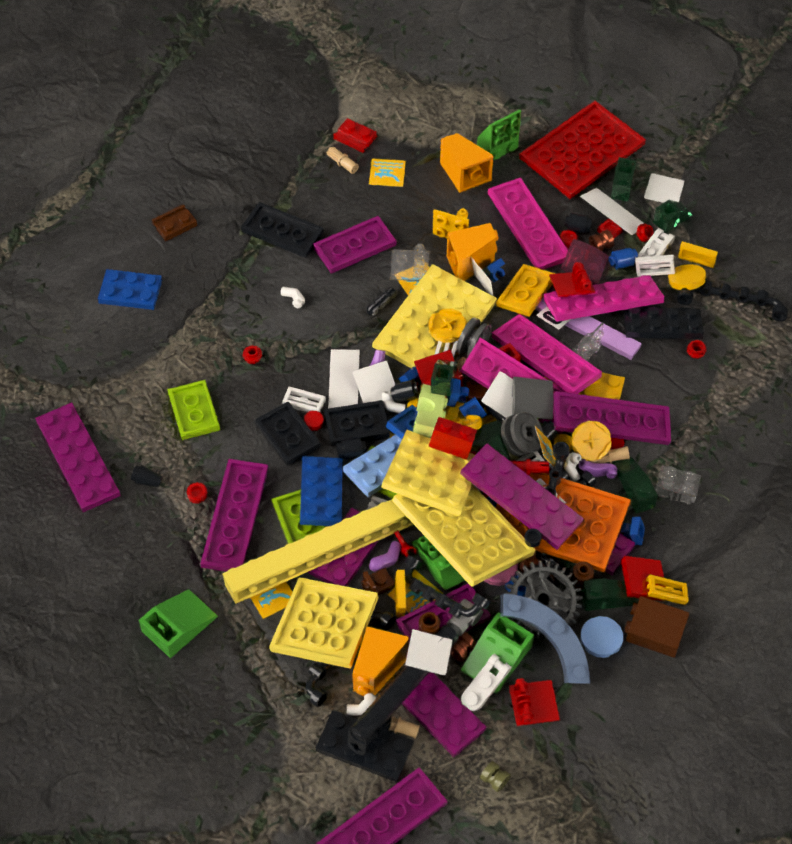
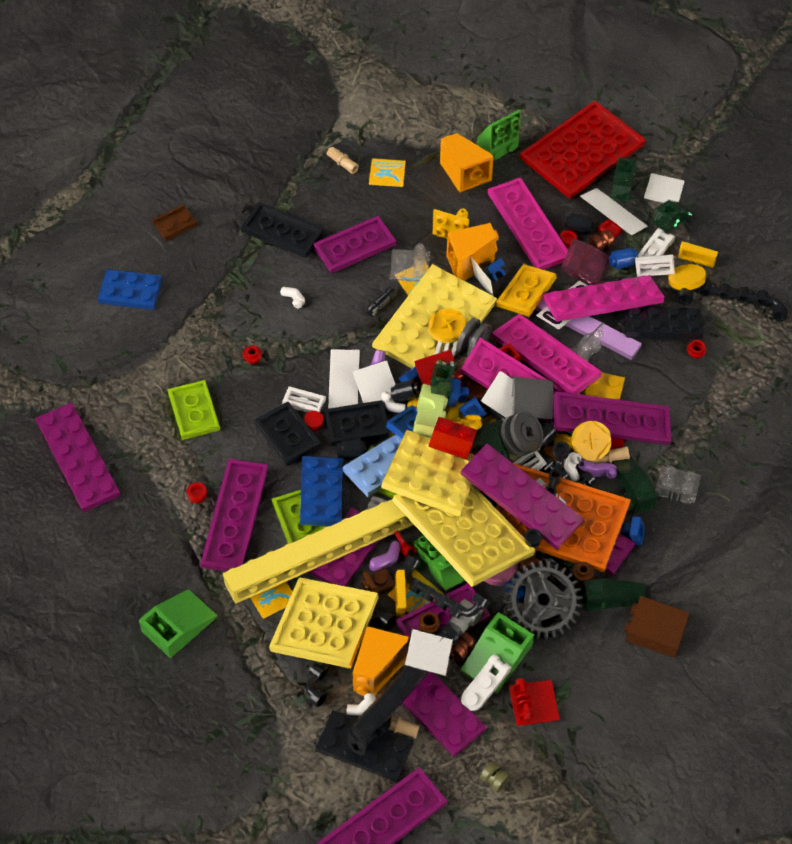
(145, 476): black cone -> none
(355, 135): red plate -> none
(532, 466): red pin -> none
(546, 447): yellow sticker -> none
(556, 631): sand blue brick -> none
(573, 282): red hinge -> none
(601, 636): light blue tile -> none
(636, 573): red tile -> none
(644, 232): red plate -> none
(667, 593): yellow tile -> none

